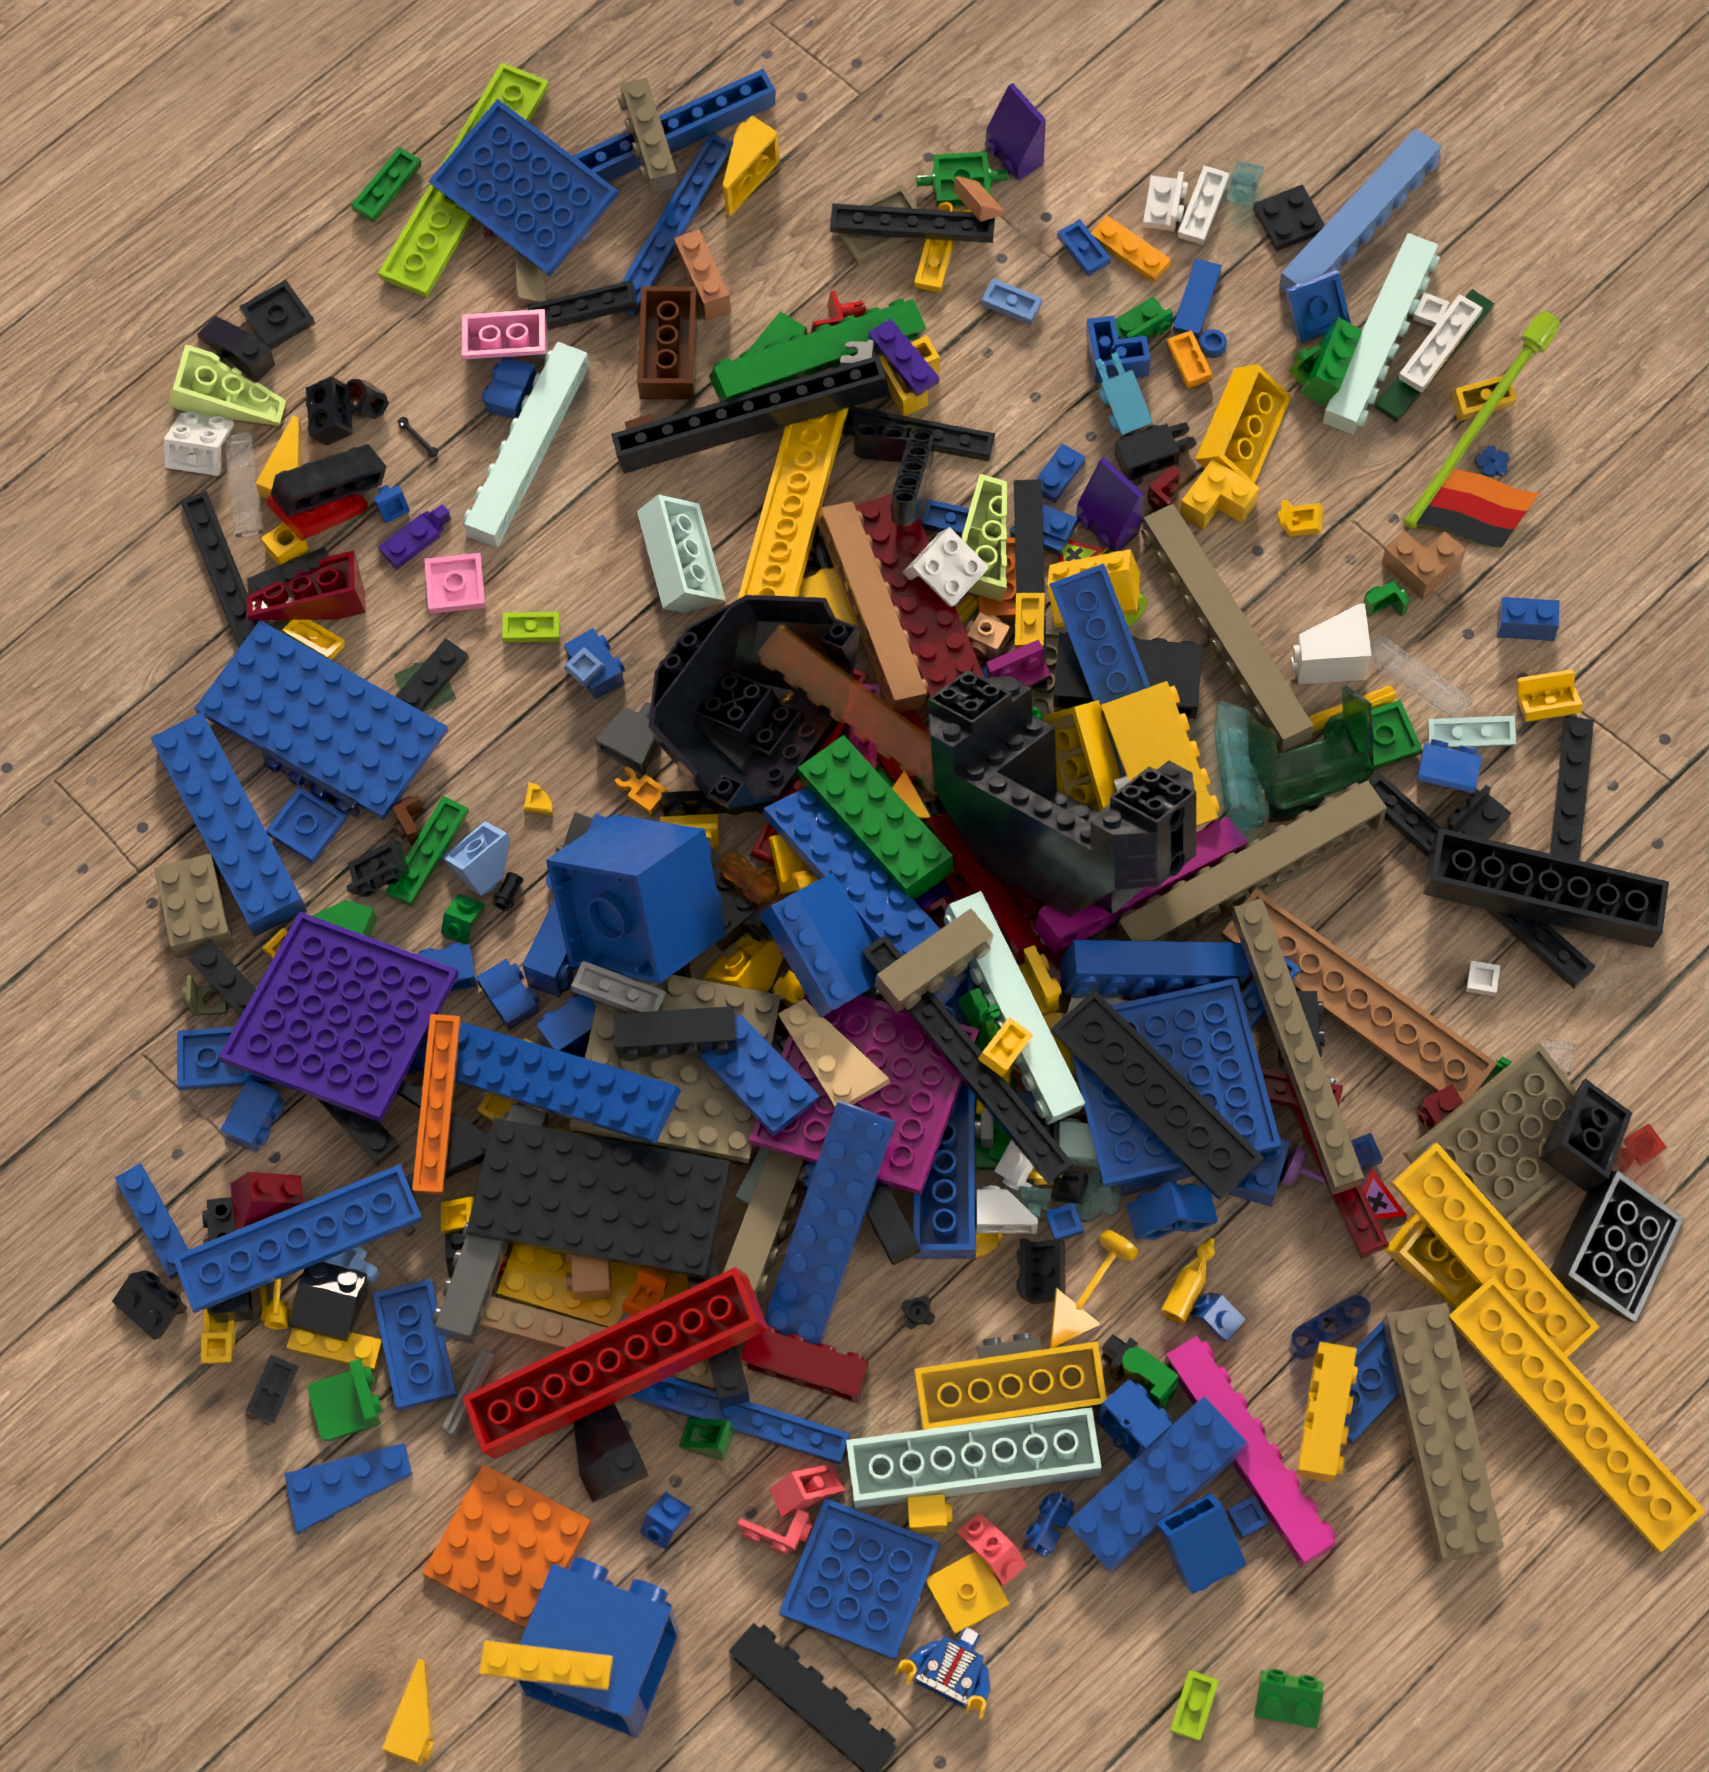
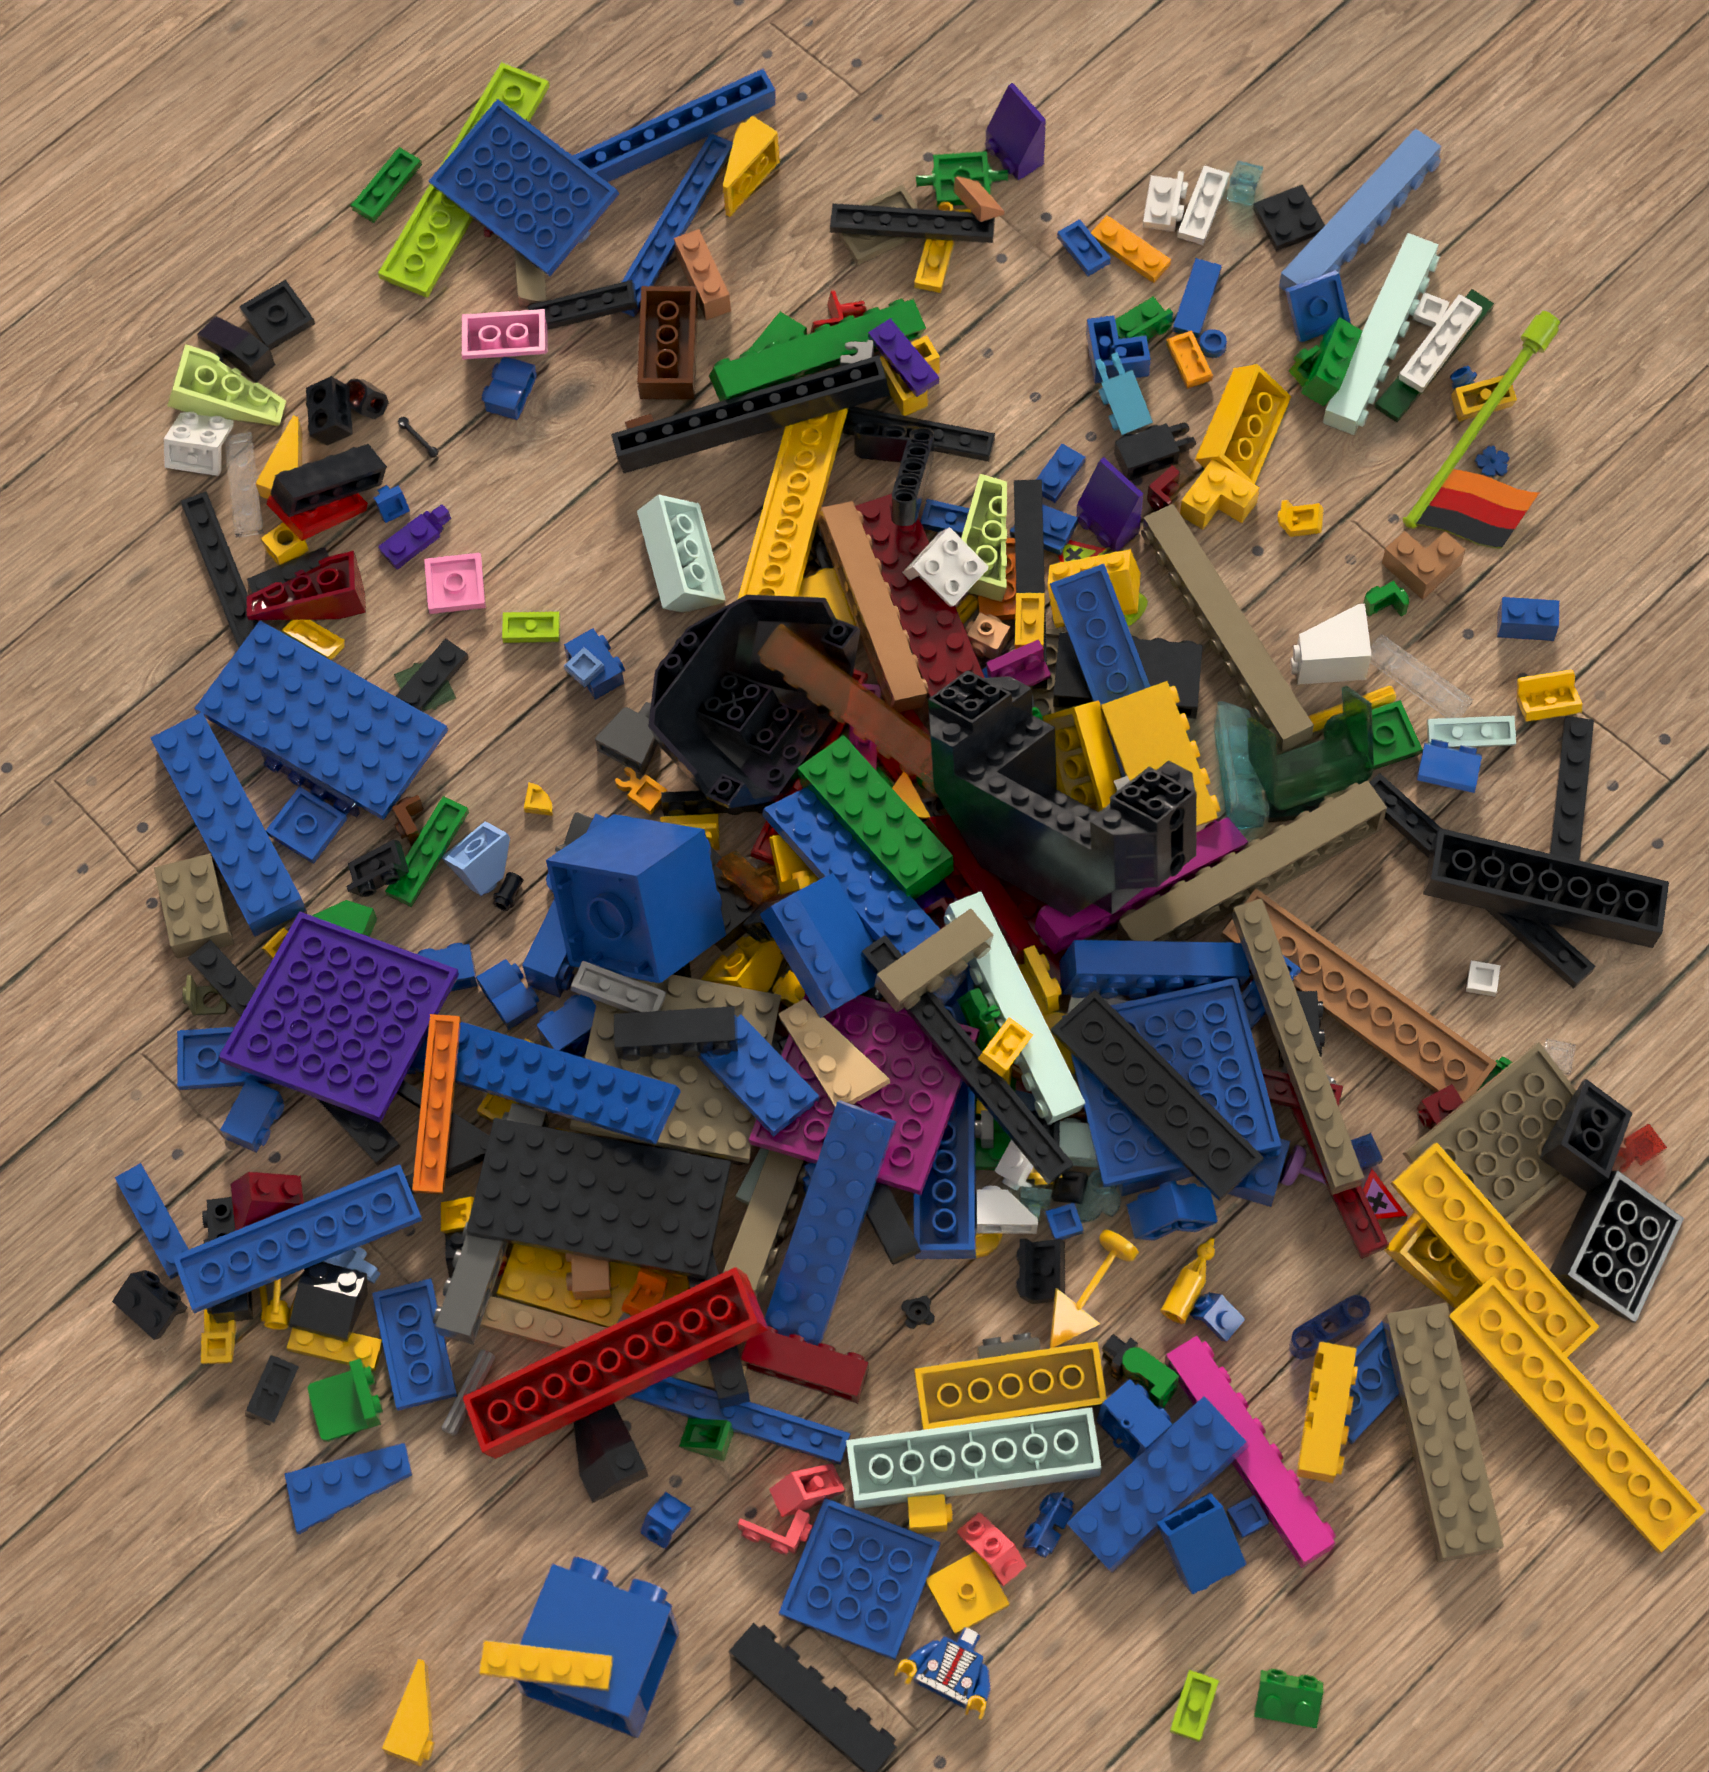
(461, 917): green bracket -> none
(505, 1545): orange plate -> none
(526, 444): light aqua brick -> none
(648, 135): dark tan brick -> none
(1011, 301): medium blue plate -> none
(1463, 377): none -> blue plate
(1480, 816): black bracket -> none

